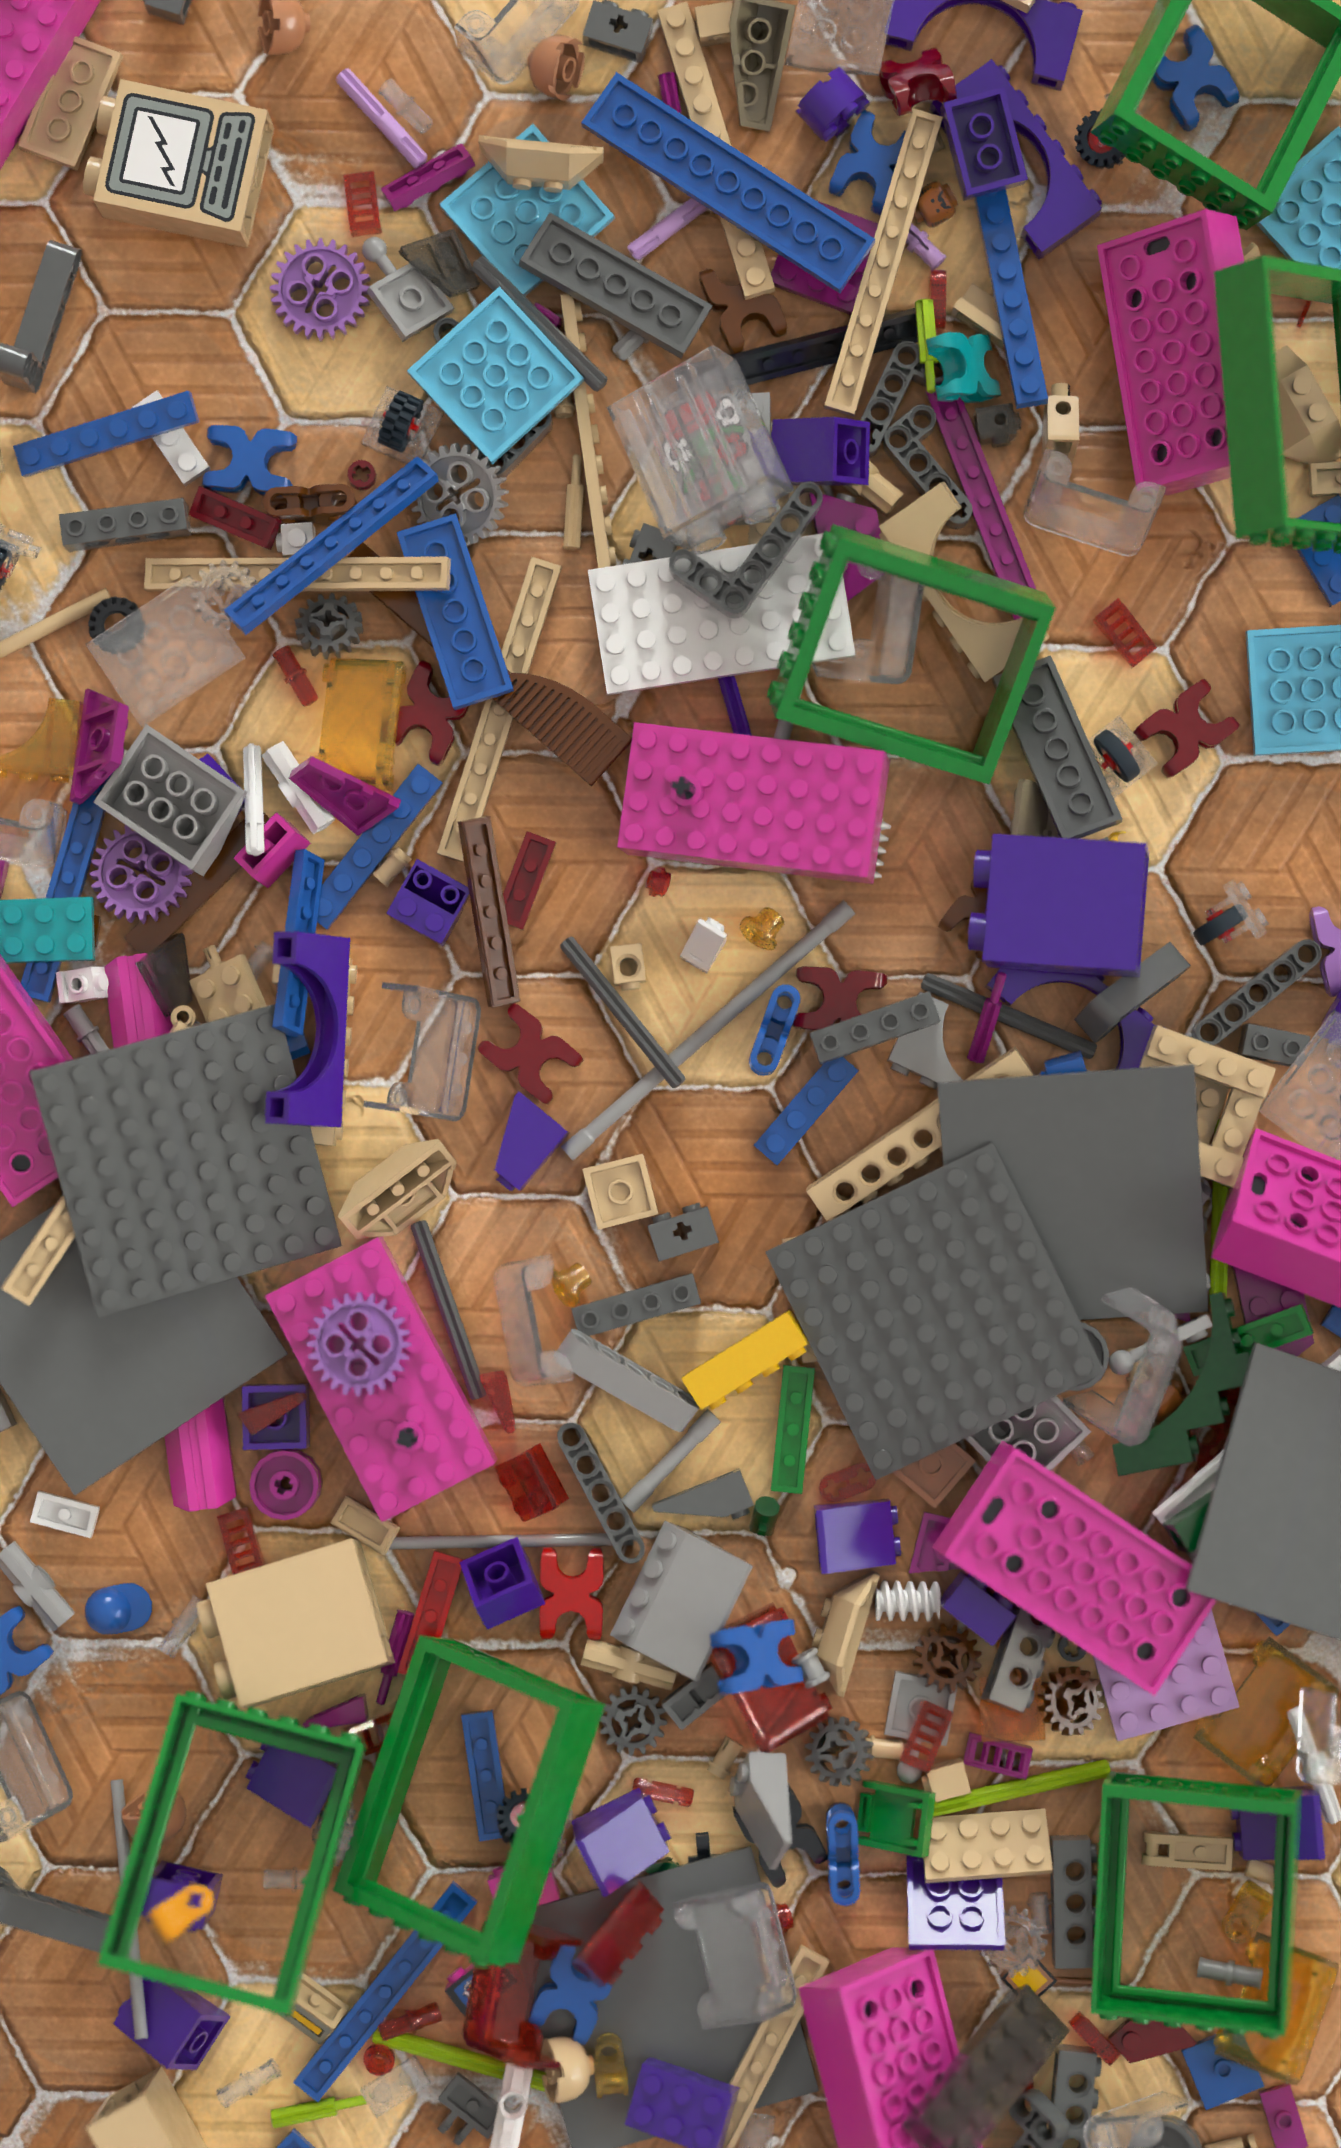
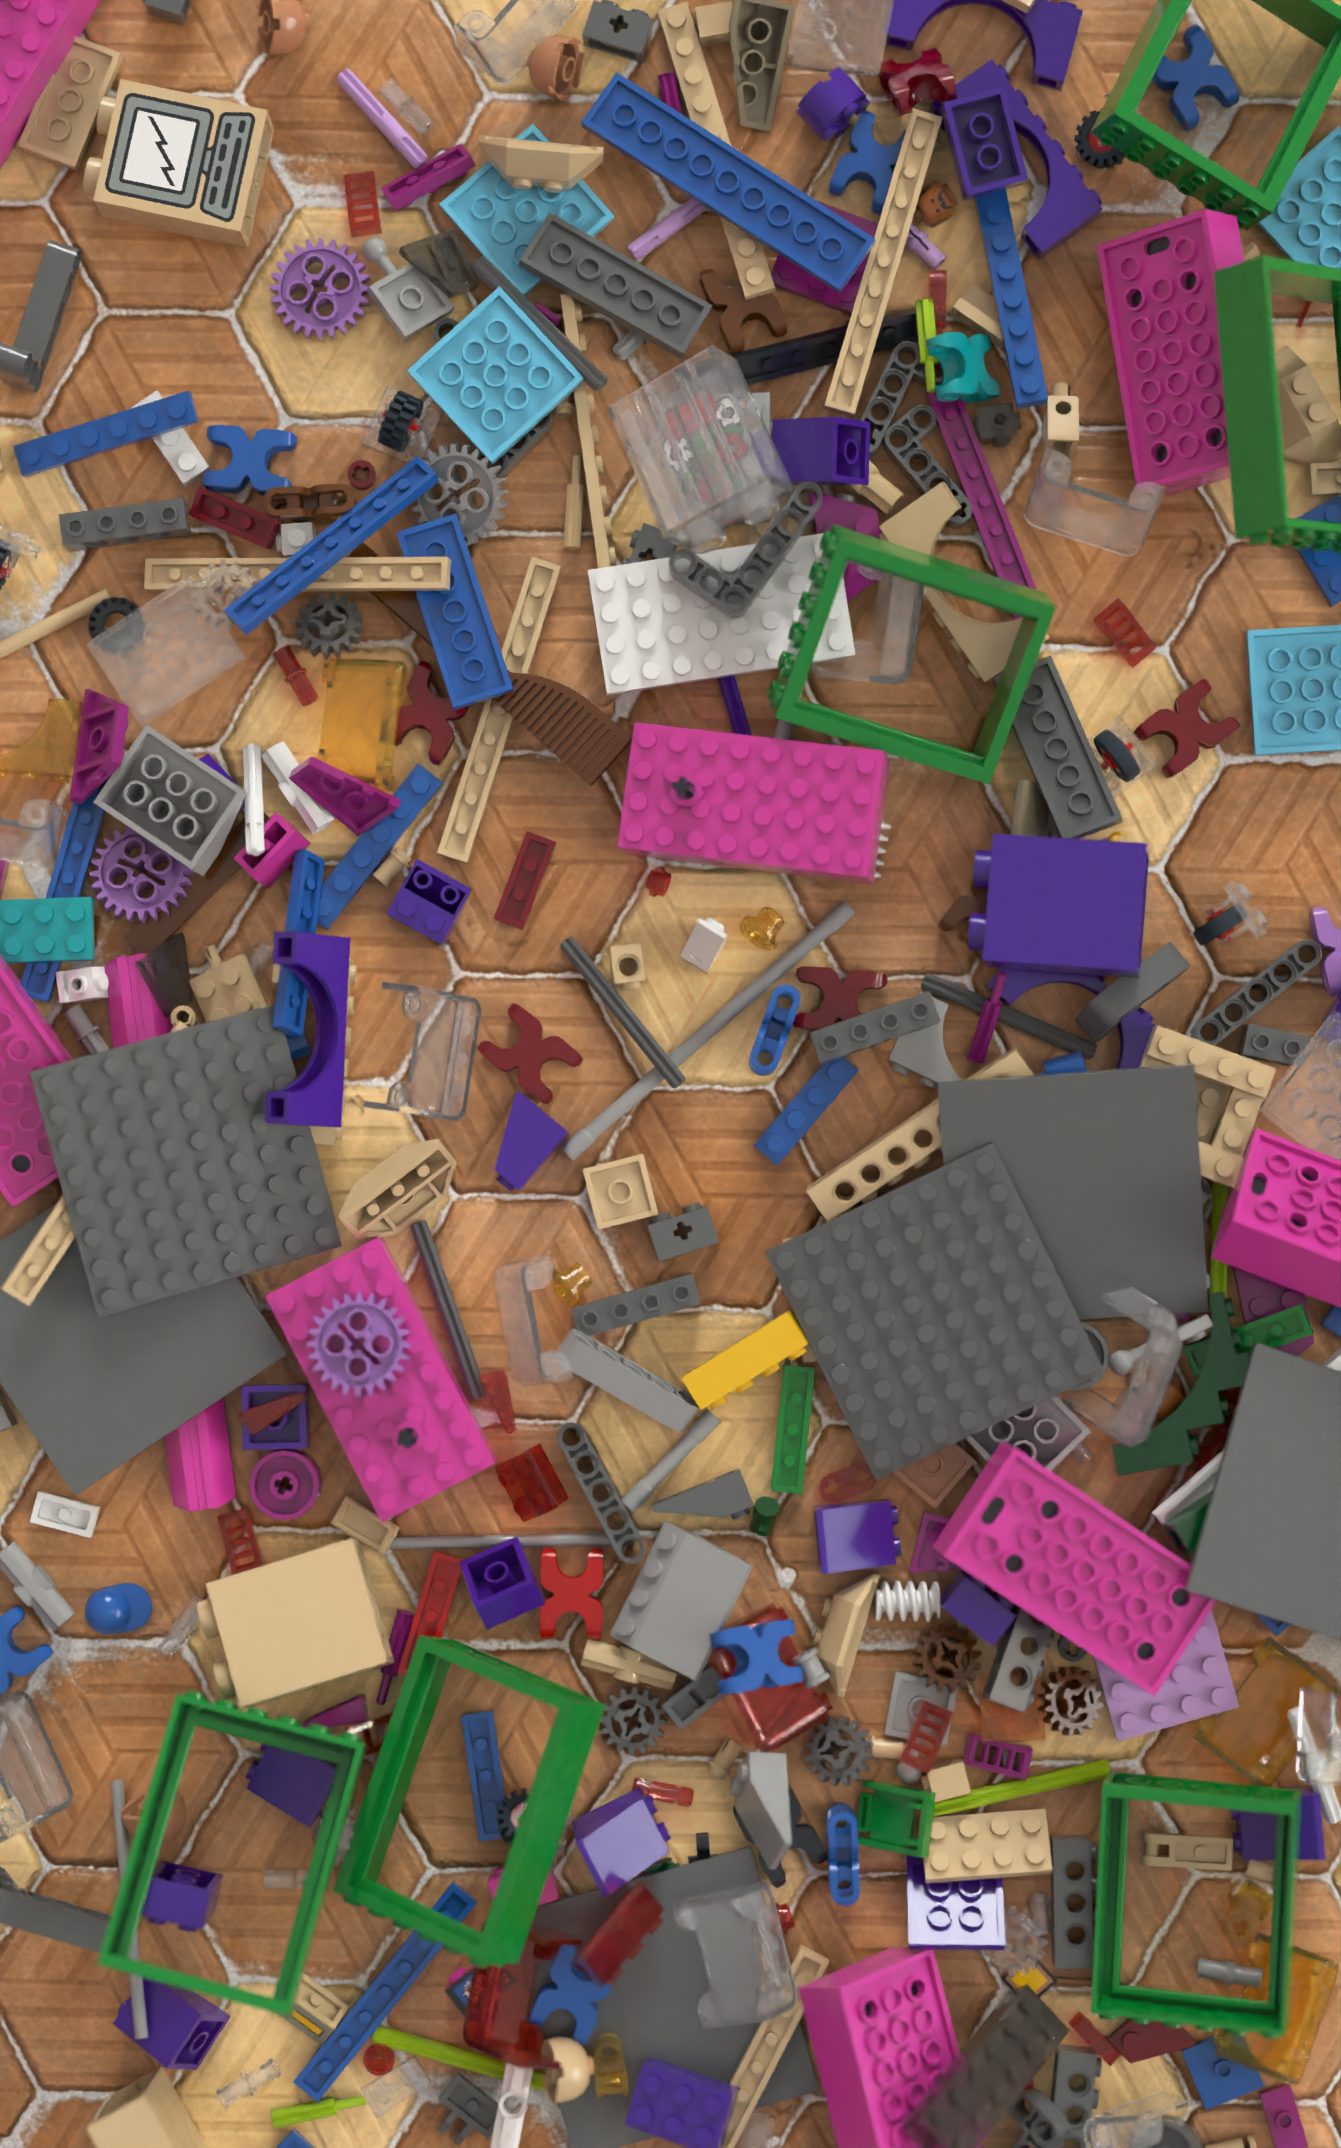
(176, 1915): light orange piece -> none
(411, 2021): clear red axle -> none
(489, 911): reddish brown tile -> none

